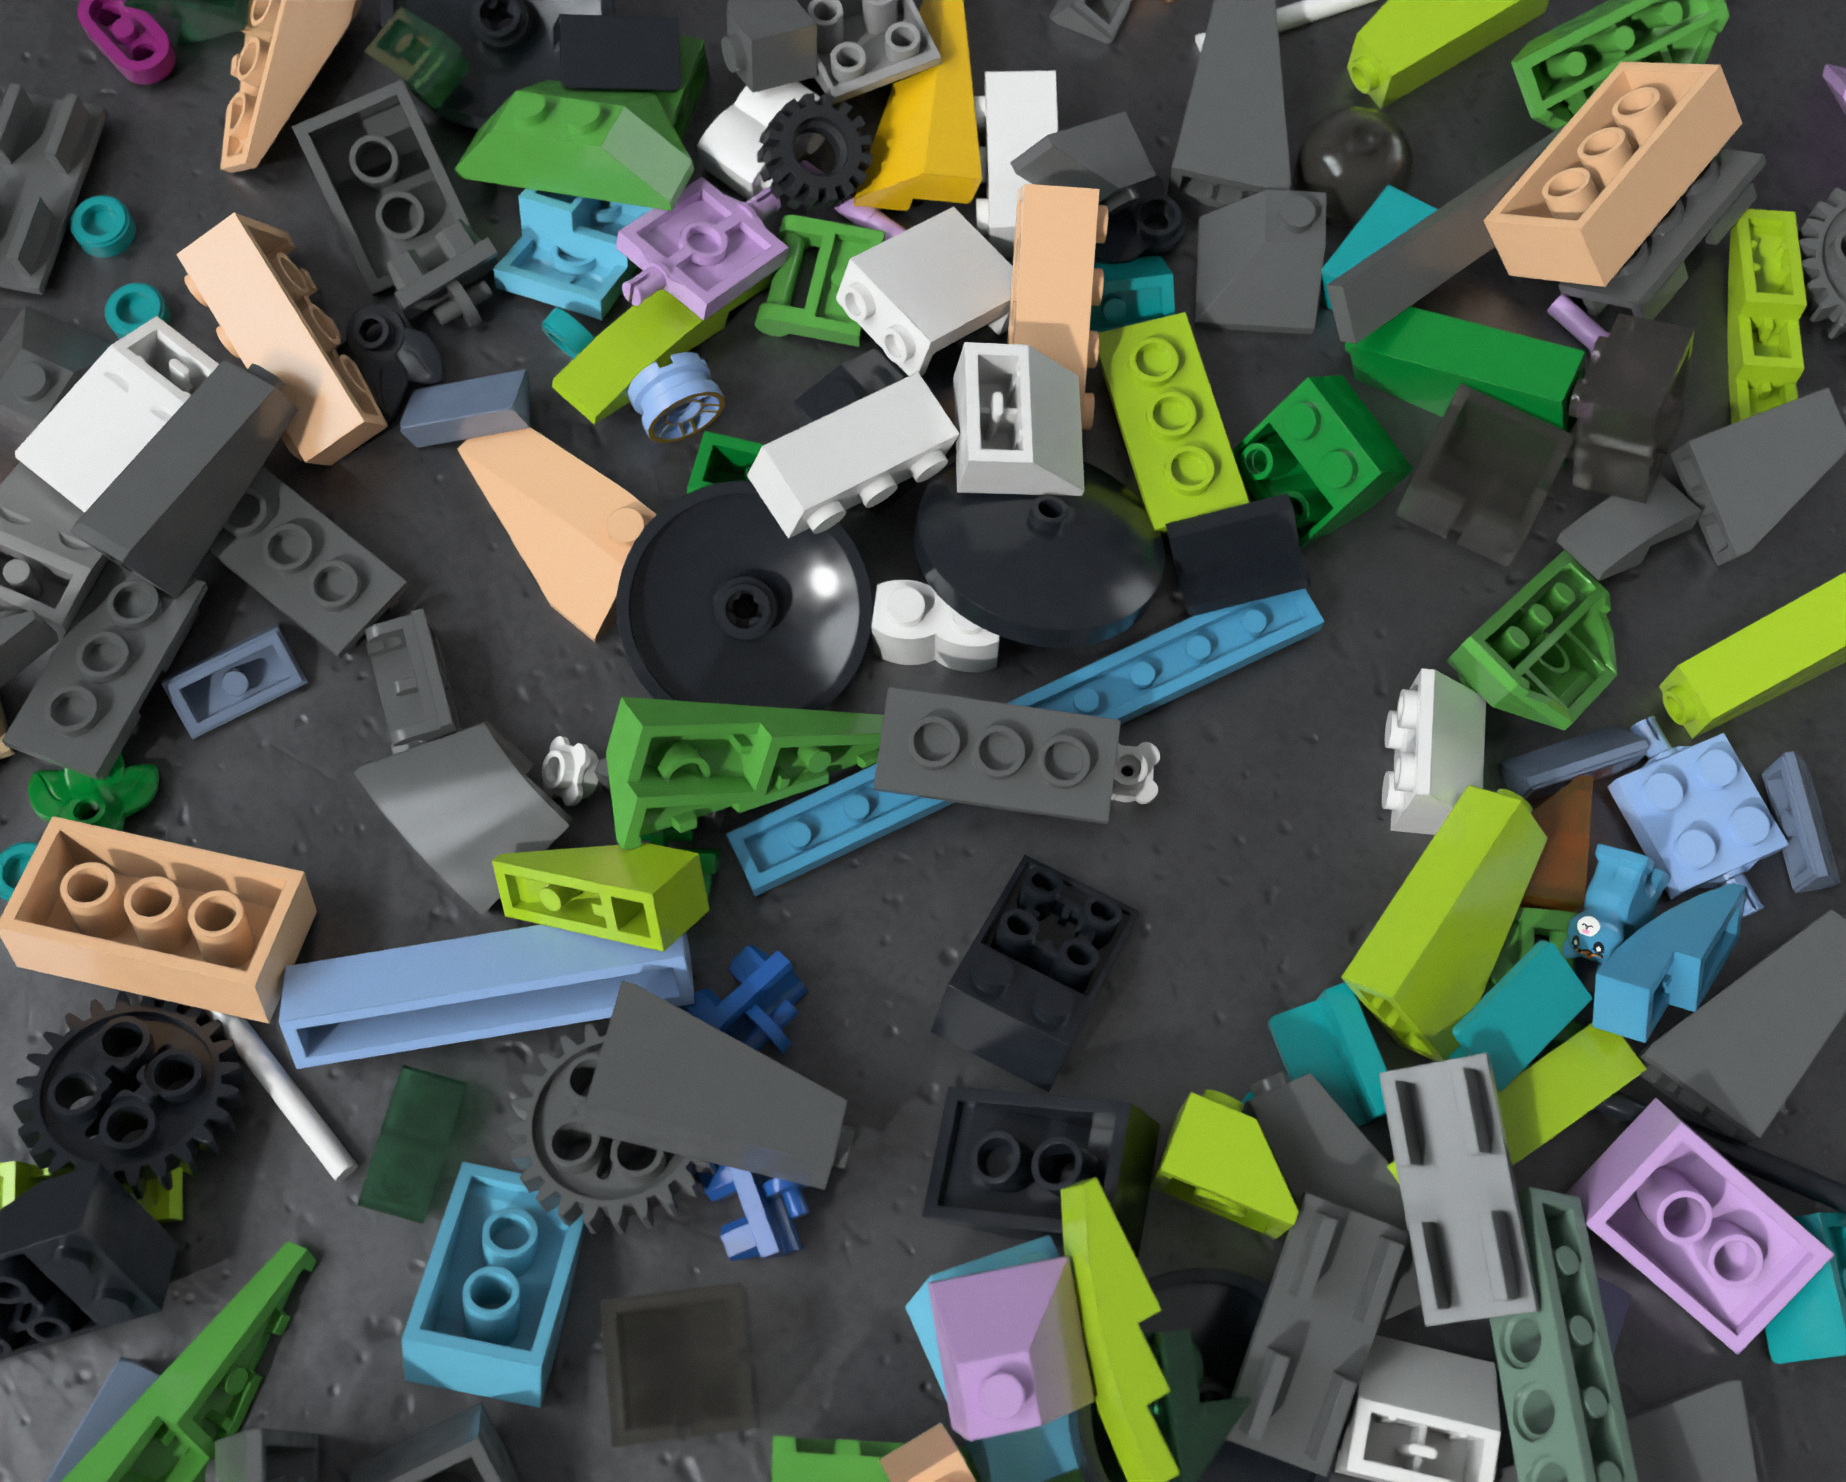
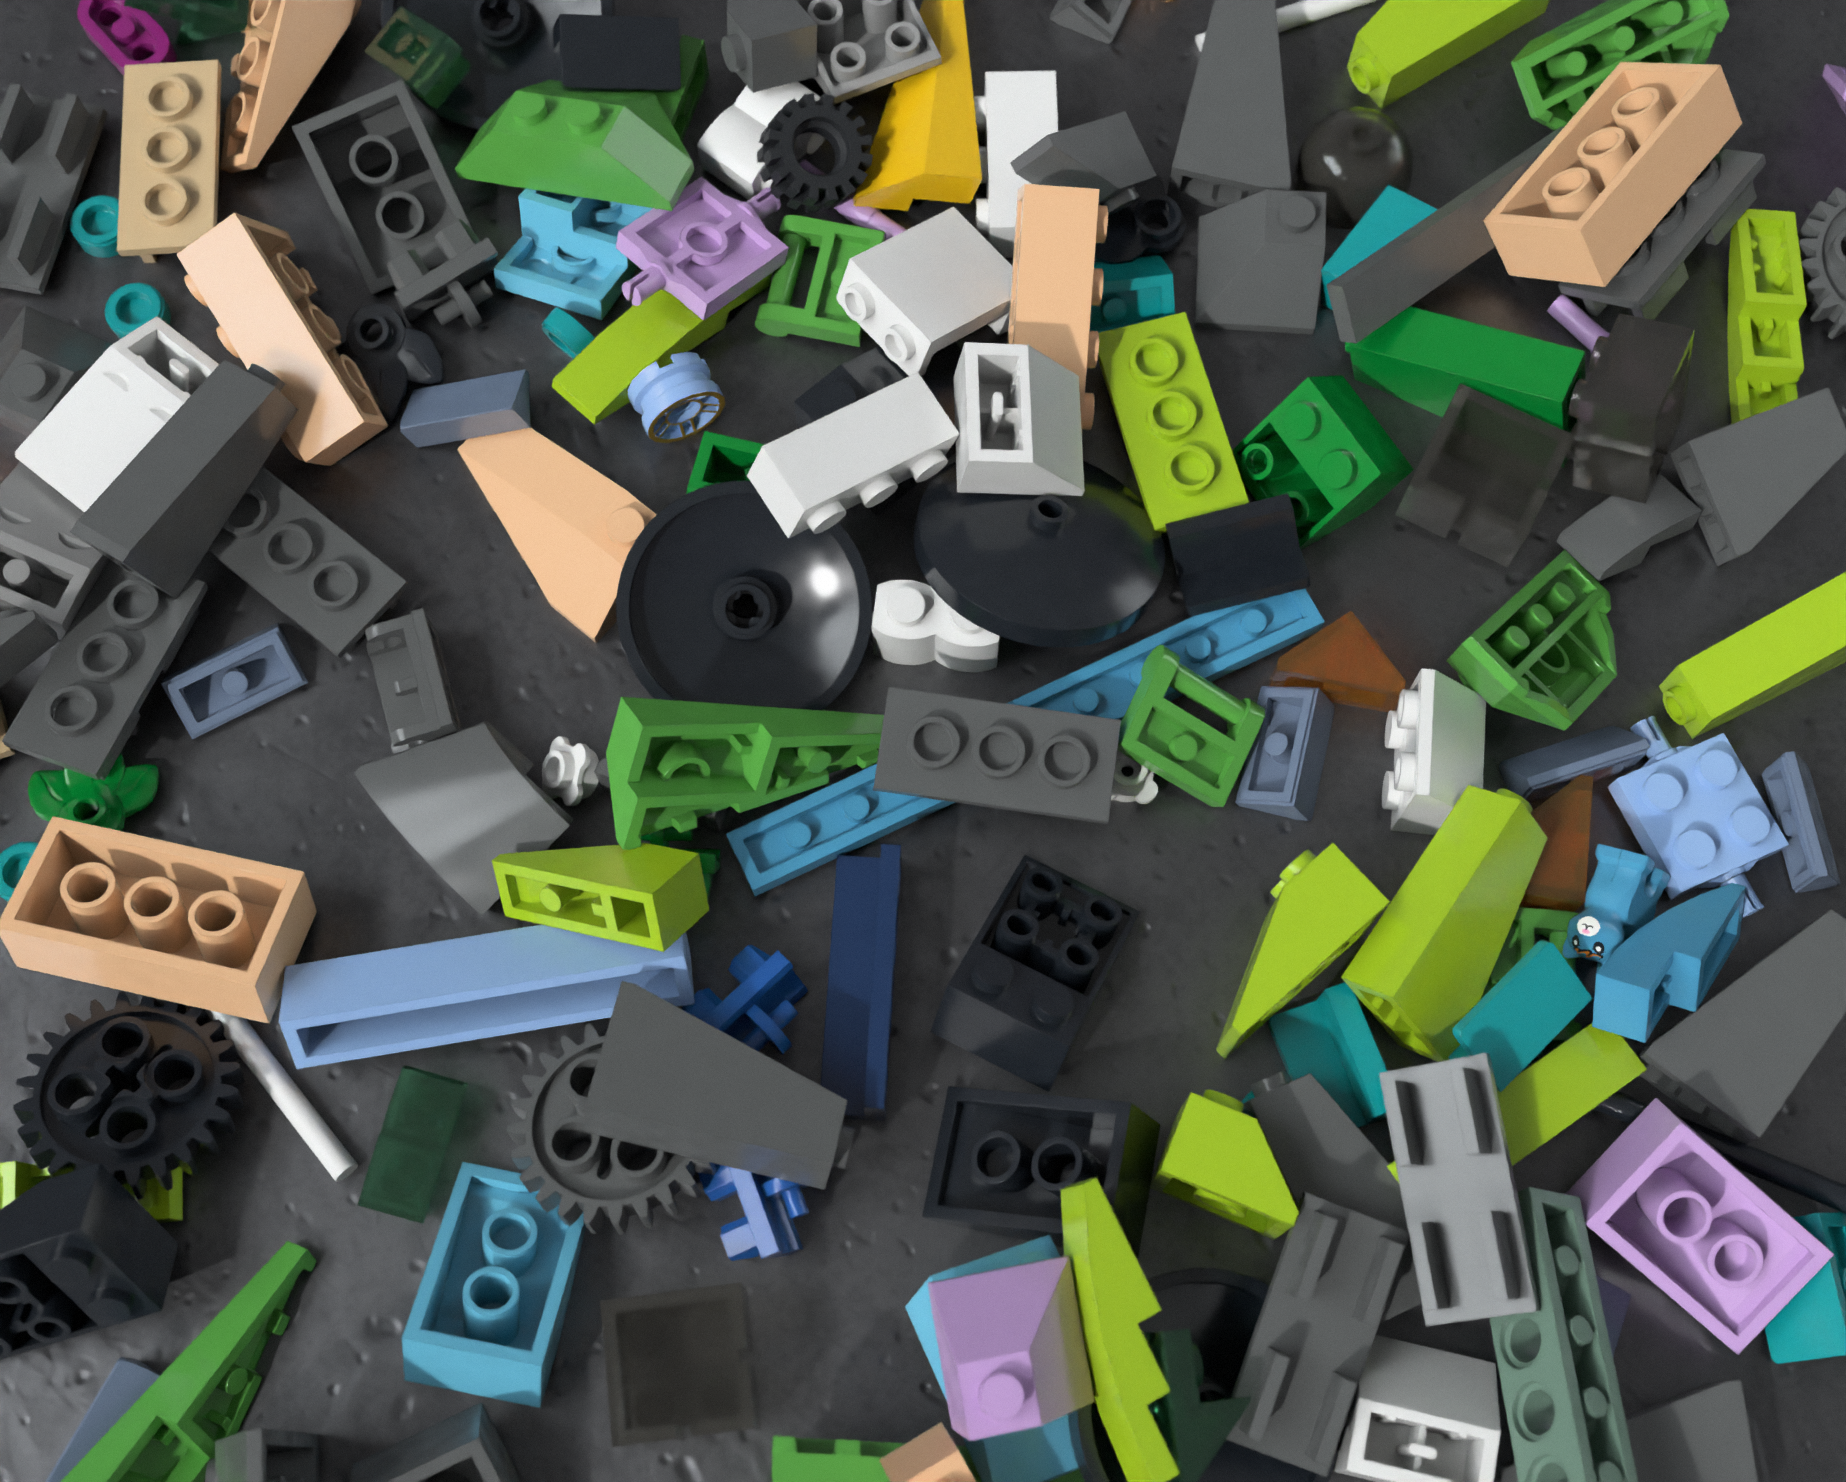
(168, 156): none -> tan brick
(862, 982): none -> dark blue fence
(1180, 744): none -> bright green plate
(1288, 752): none -> sand blue slope
(1315, 918): none -> lime slope
(1344, 666): none -> clear orange slope

